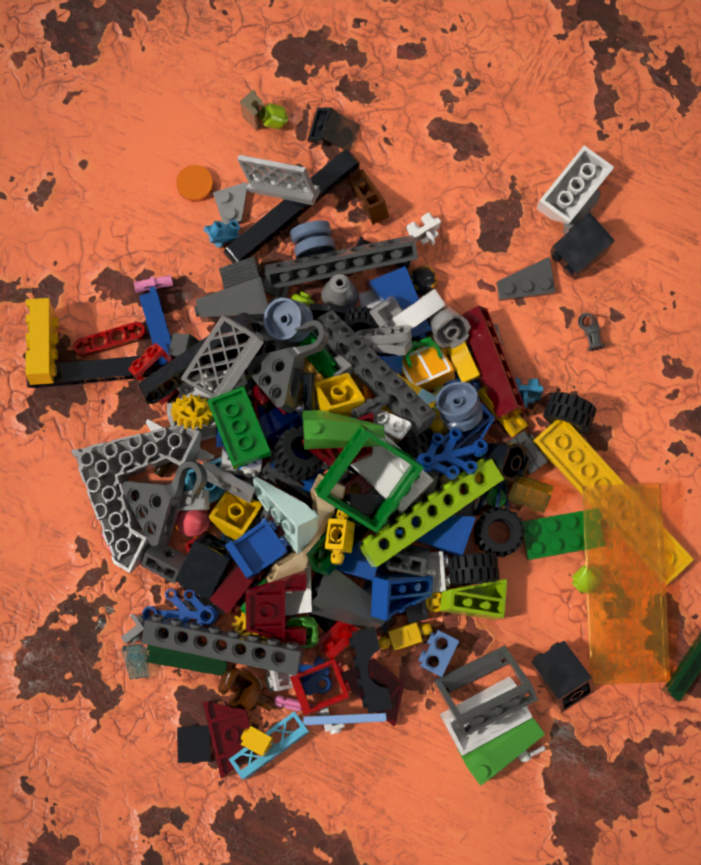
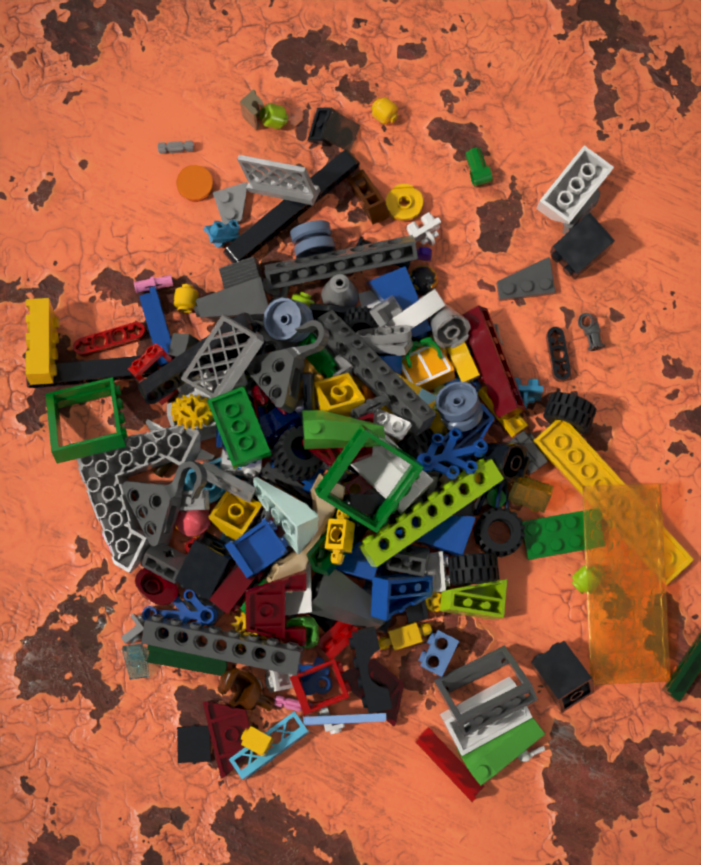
(77, 395): none -> green window
(155, 587): none -> dark red piece
(176, 146): none -> light grey axle
(185, 298): none -> yellow head
(384, 111): none -> yellow head
(401, 212): none -> yellow plate
(424, 254): none -> dark purple tile
(449, 763): none -> red fence
(479, 172): none -> green piece
(565, 366): none -> black beam

